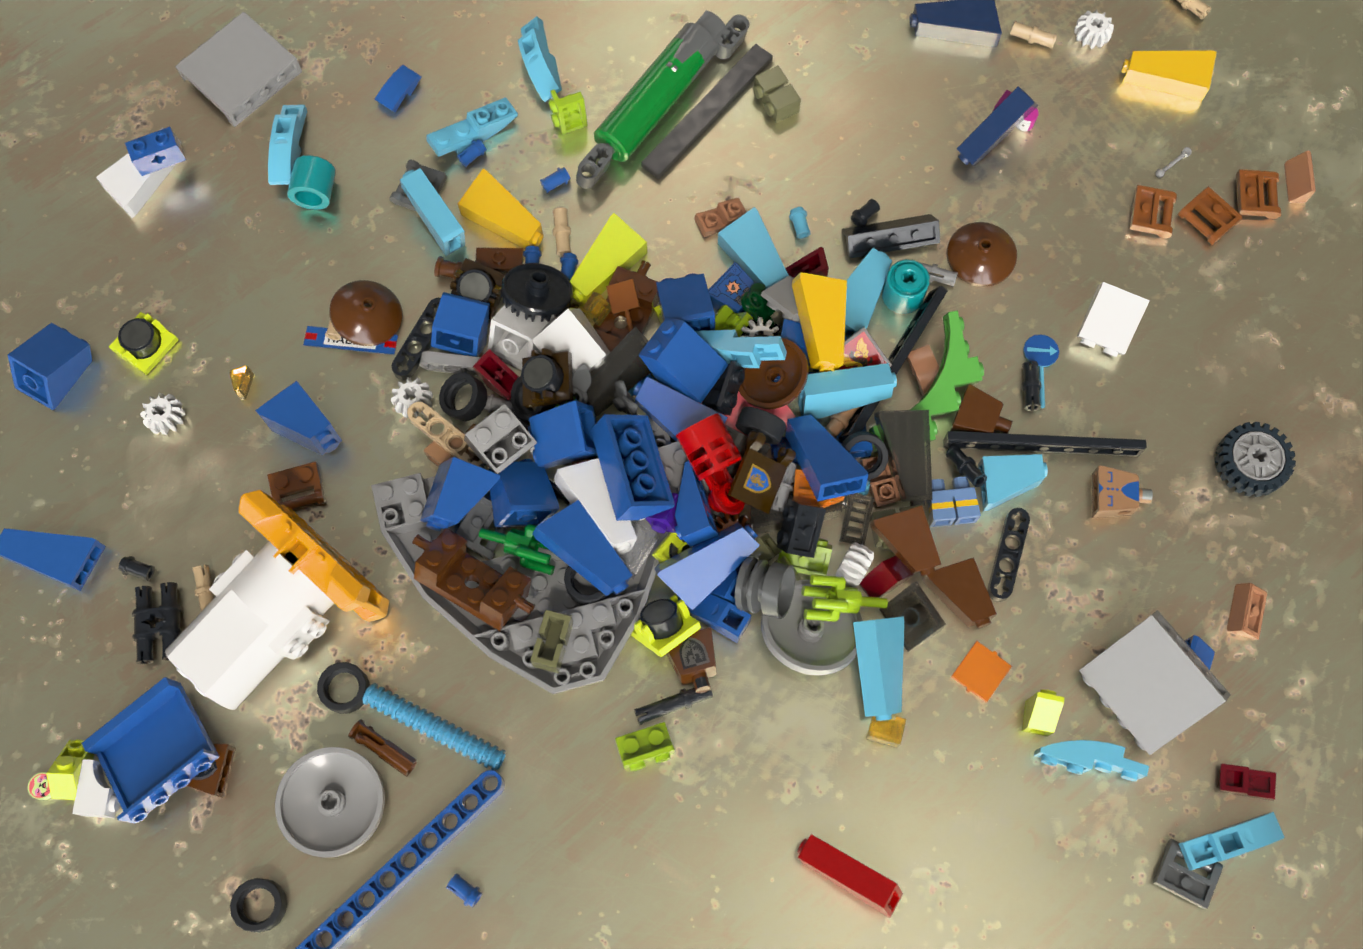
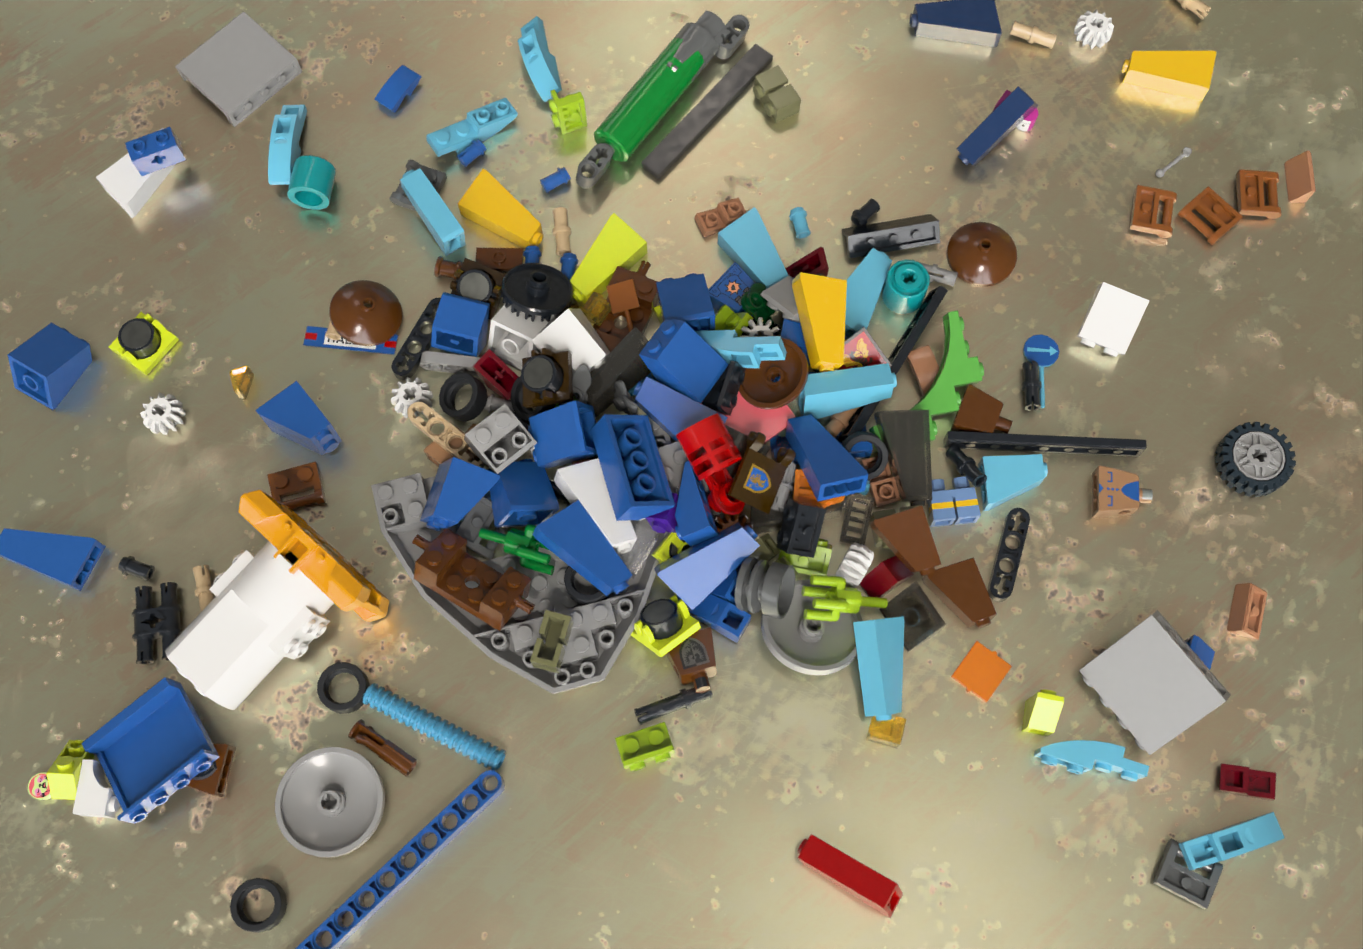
(464, 890): blue pin -> none
(761, 421): black tyre -> none

